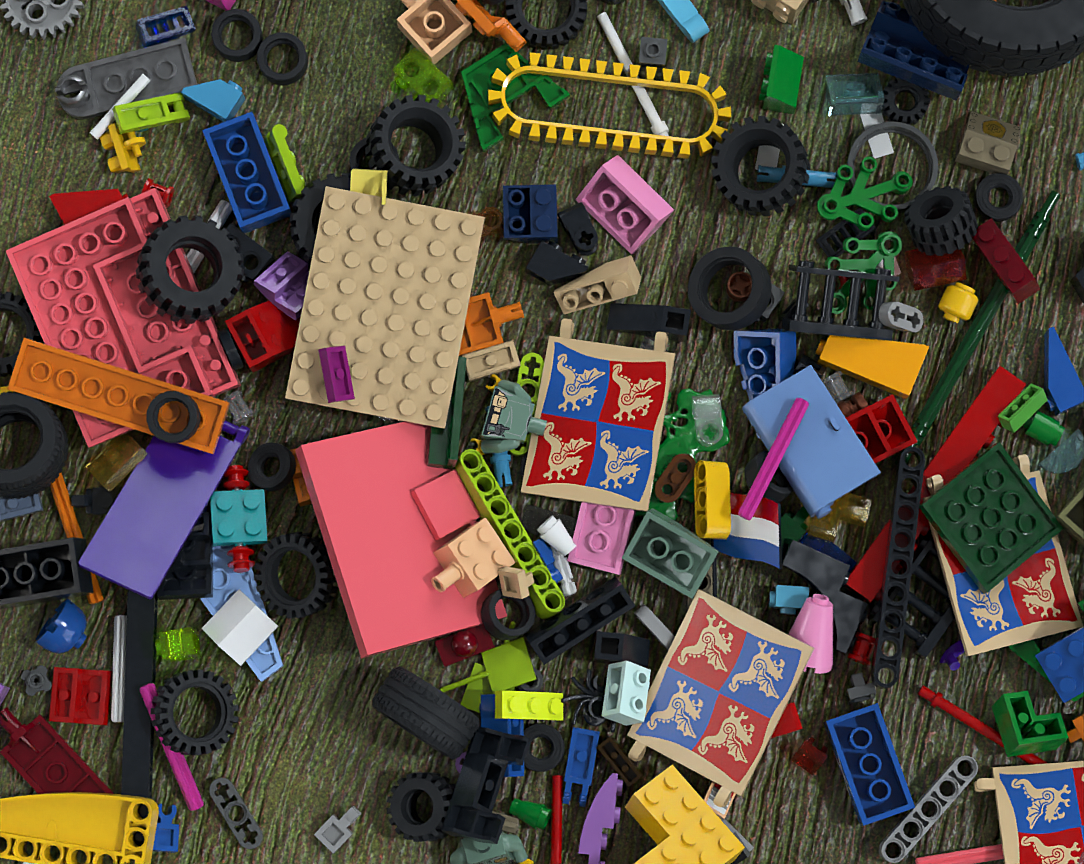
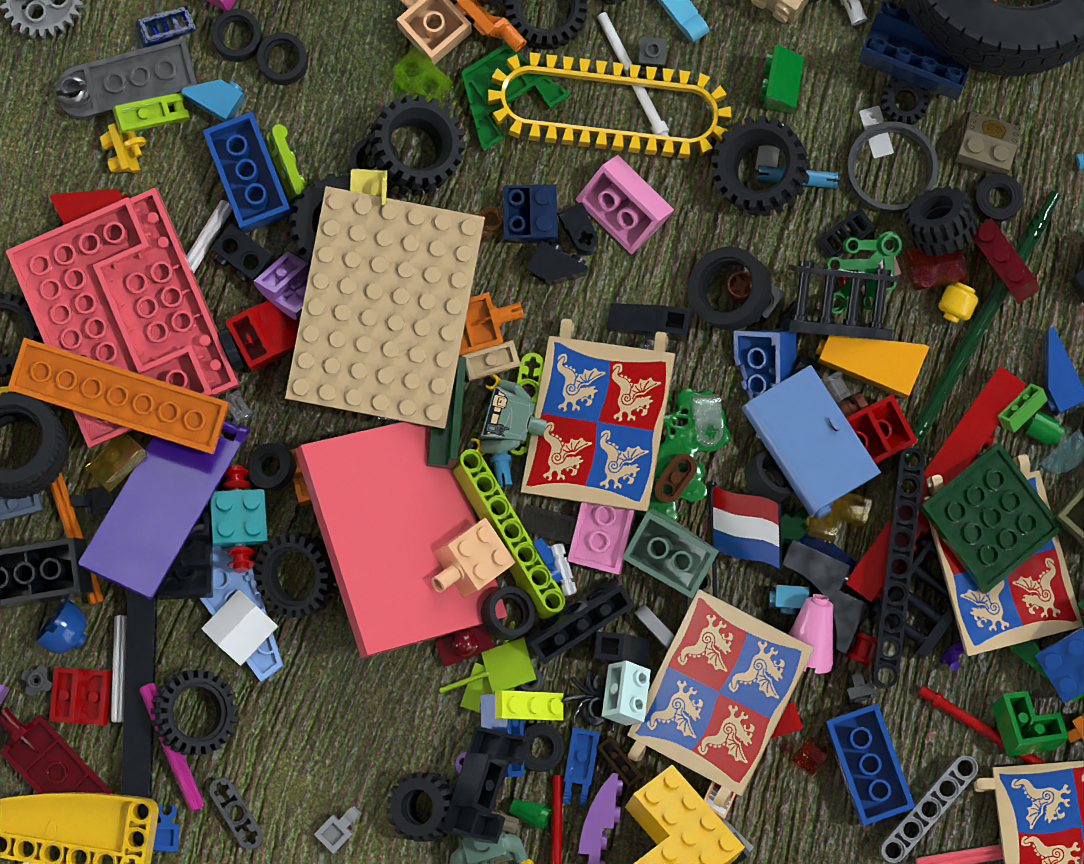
(128, 97): white bar -> none
(158, 402): black tyre -> none
(166, 193): red bush -> none
(178, 644): clear neon green brick -> none
(208, 241): black tyre -> none
(336, 374): magenta plate -> none
(426, 712): black tyre -> none
(445, 504): coral tile -> none
(515, 582): tan tile -> none
(556, 535): white cone -> none
(603, 284): tan slope -> none
(712, 499): yellow beam -> none
(773, 458): dark pink axle -> none
(854, 94): clear light blue slope -> none
(861, 196): green plant -> none
(900, 322): light grey beam -> none

